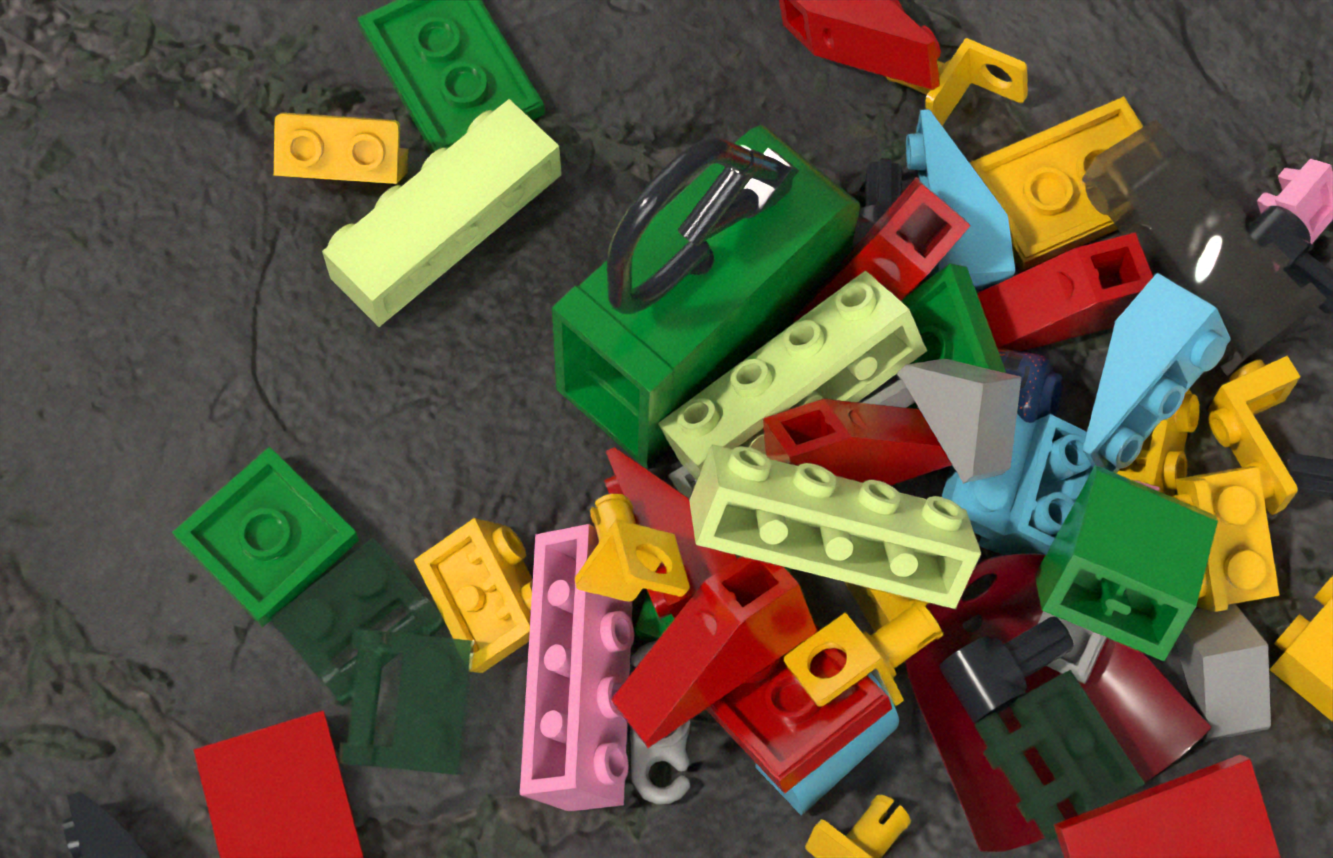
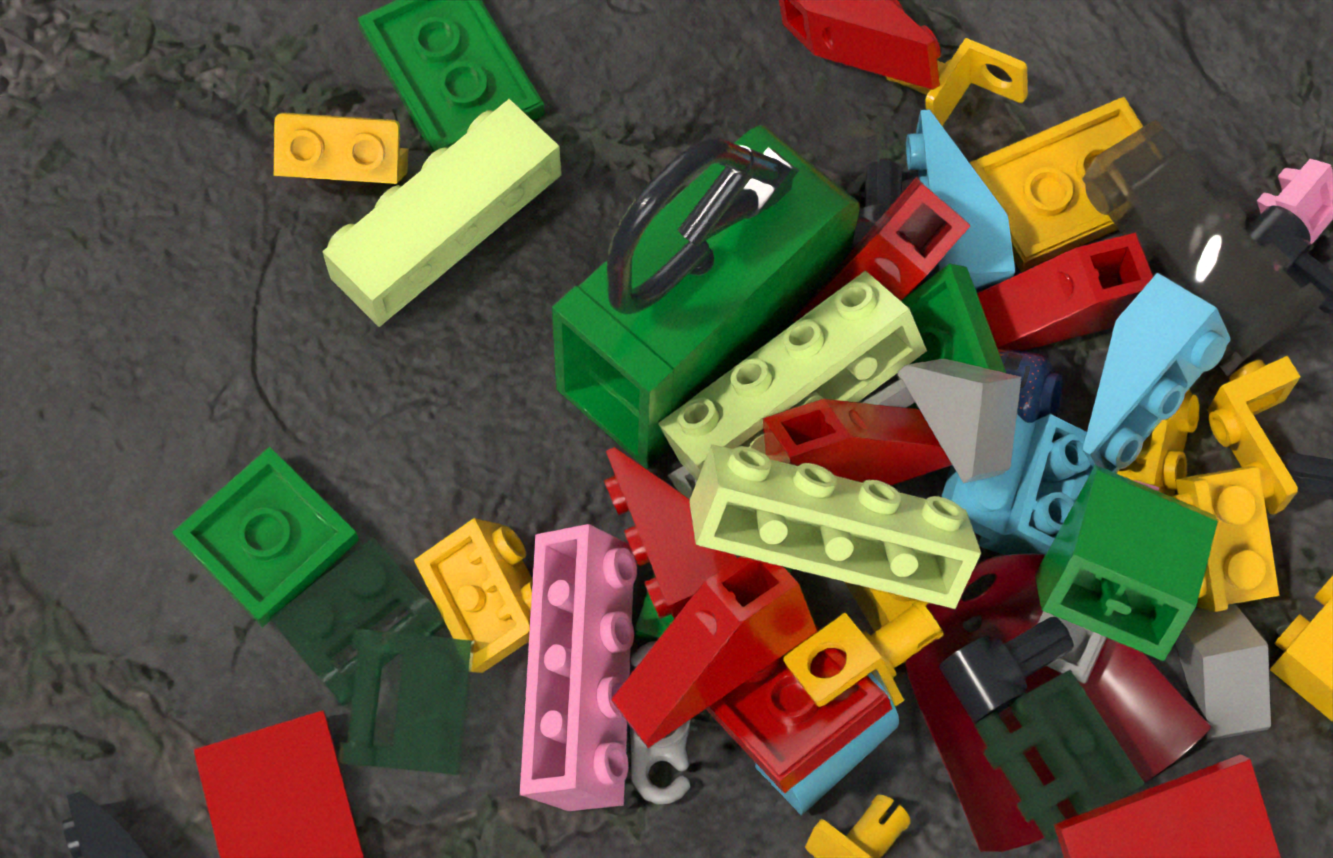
(629, 555): yellow bracket -> none

